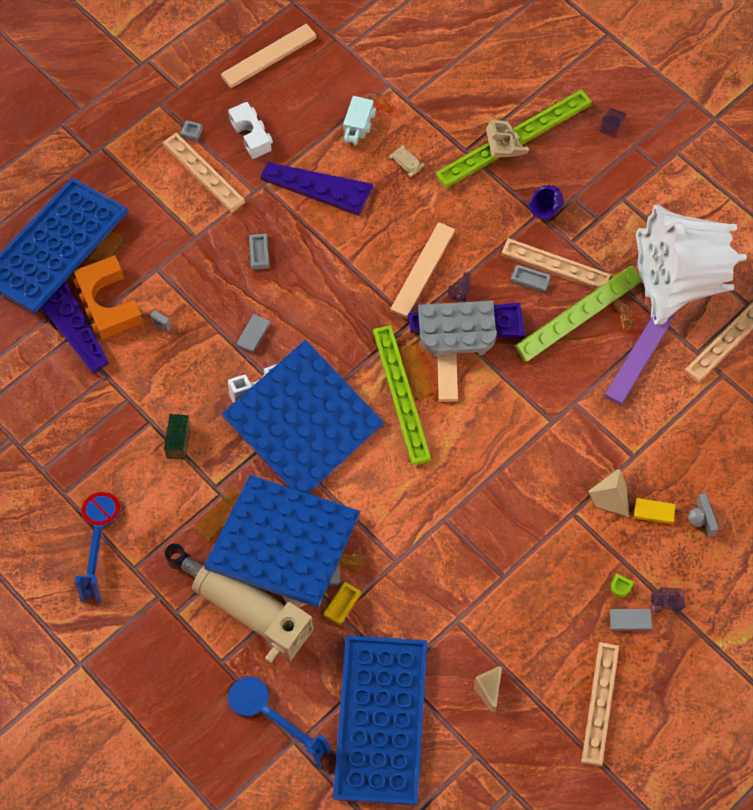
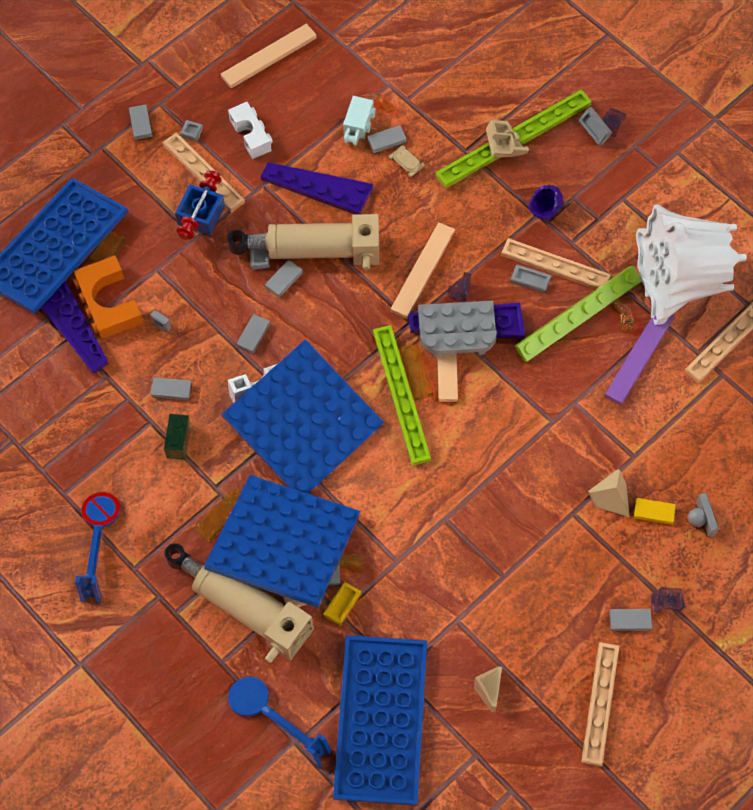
(140, 122): none -> light grey tile
(171, 388): none -> light grey tile
(200, 207): none -> blue brick
(283, 278): none -> light grey tile
(316, 240): none -> tan piece
(386, 139): none -> light grey tile
(595, 126): none -> light grey tile
(621, 586): lime tile -> none

